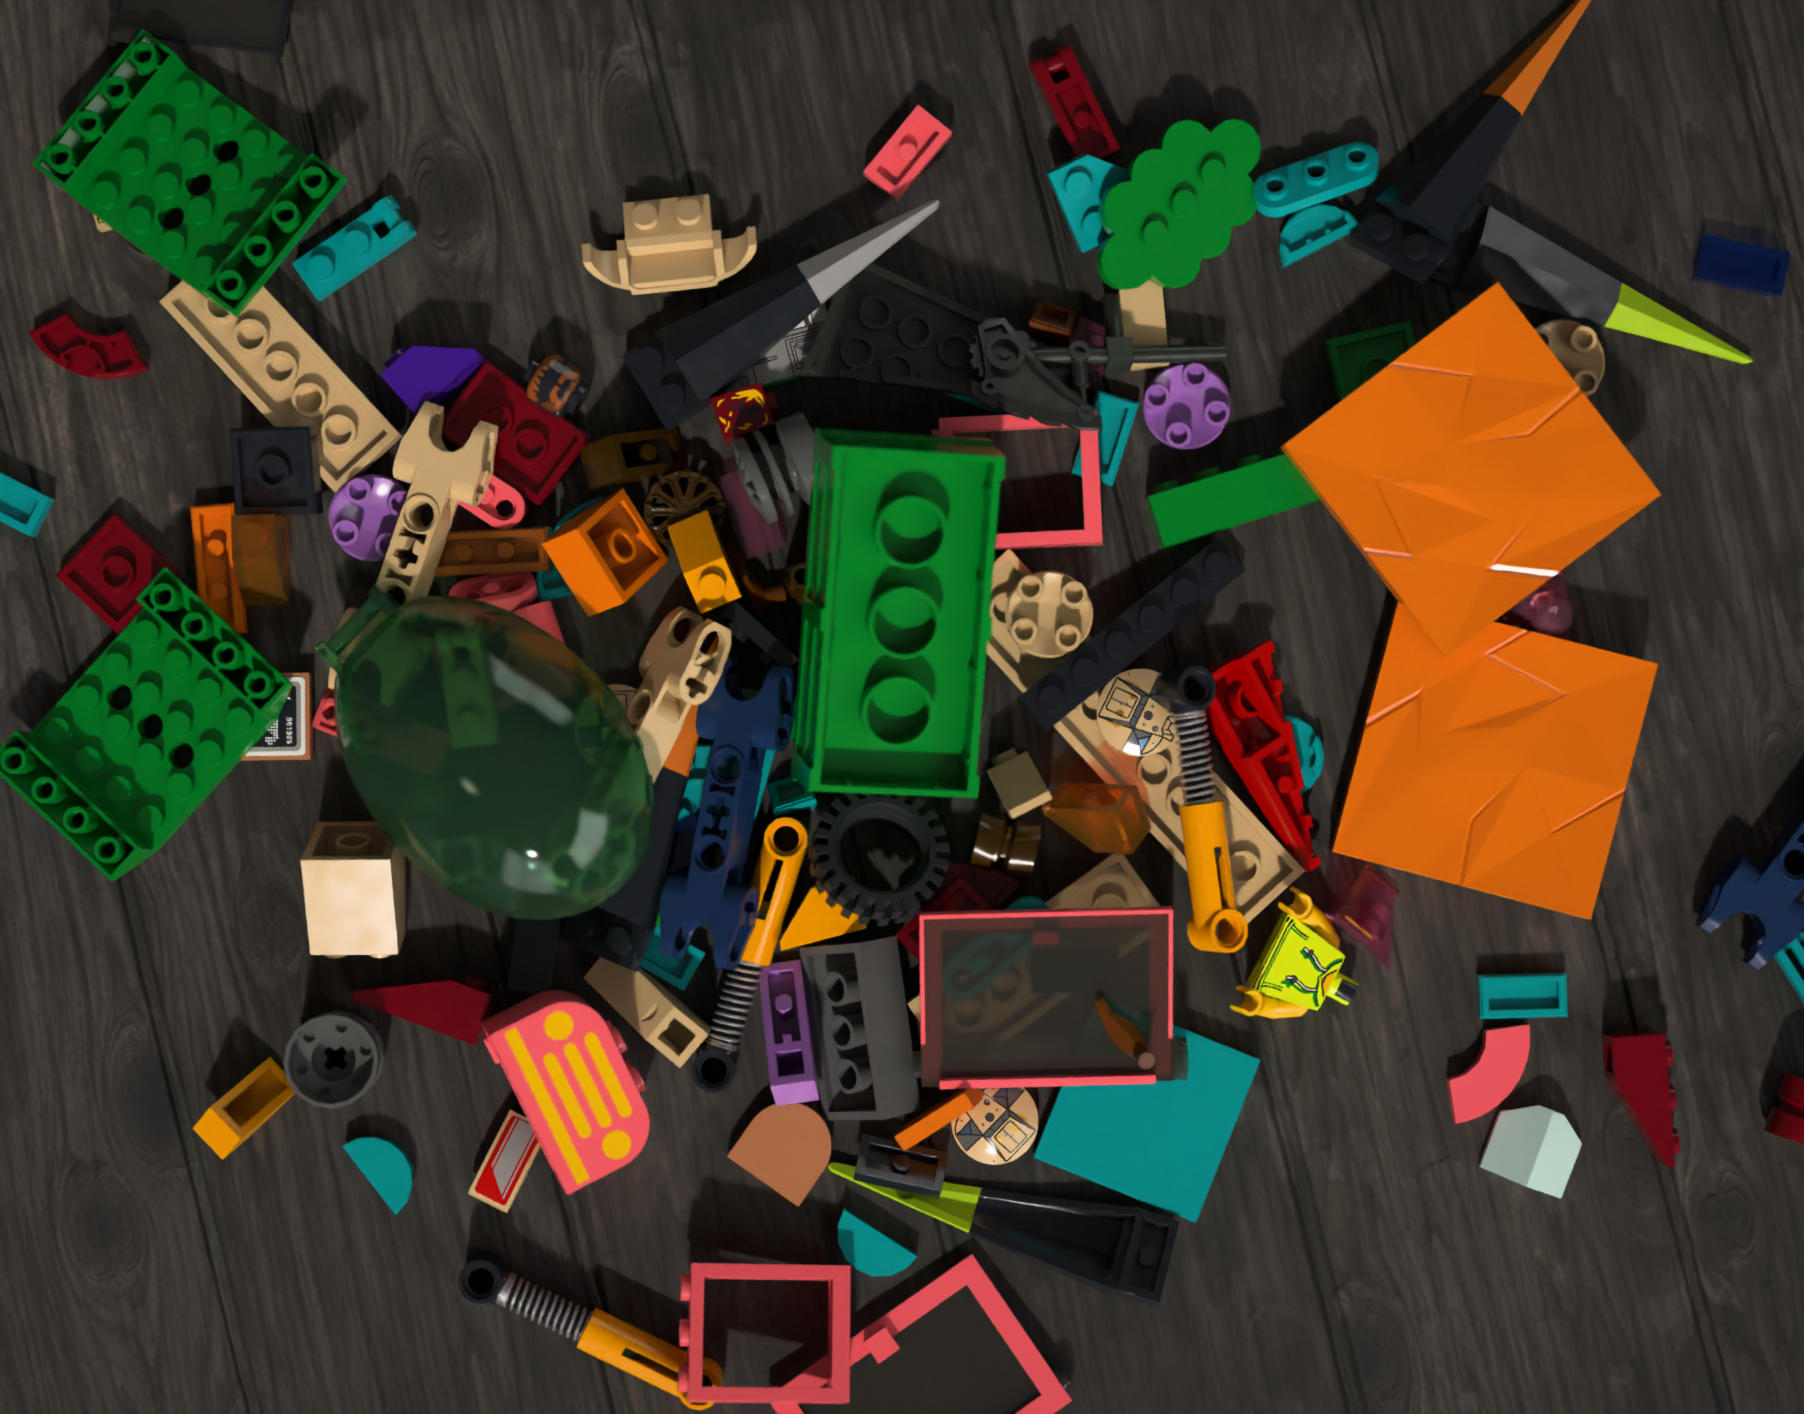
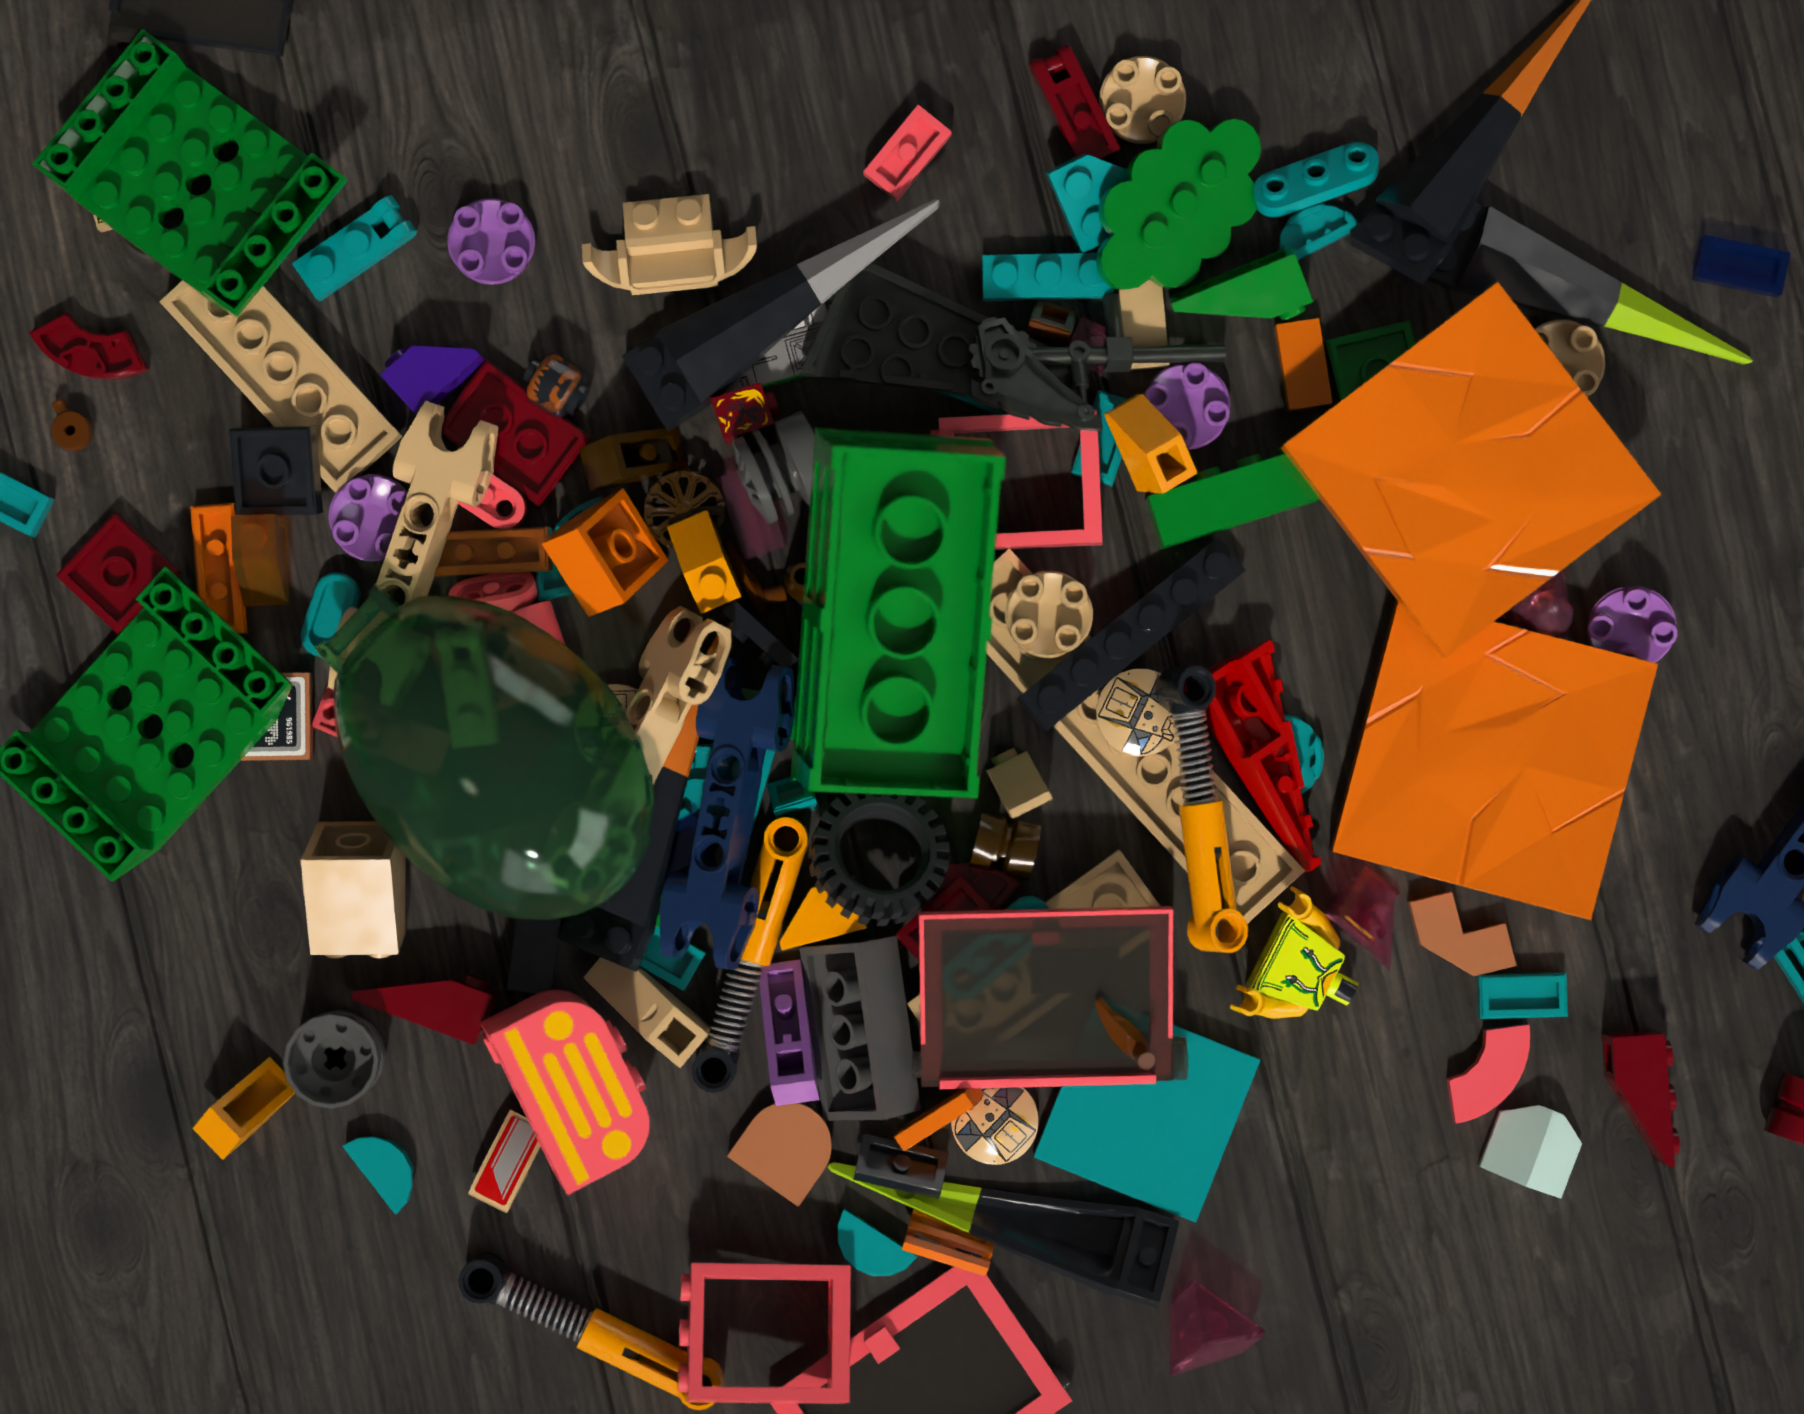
(64, 422): none -> reddish brown piece
(329, 602): none -> teal tile
(491, 241): none -> medium lavender dish
(949, 1239): none -> orange tile
(1042, 277): none -> teal plate
(1100, 815): clear orange slope -> none
(1142, 98): none -> tan dish
(1149, 446): none -> light orange slope
(1206, 1329): none -> clear pink slope
(1256, 289): none -> green slope
(1303, 365): none -> orange tile
(1441, 932): none -> nougat tile
(1633, 623): none -> medium lavender dish

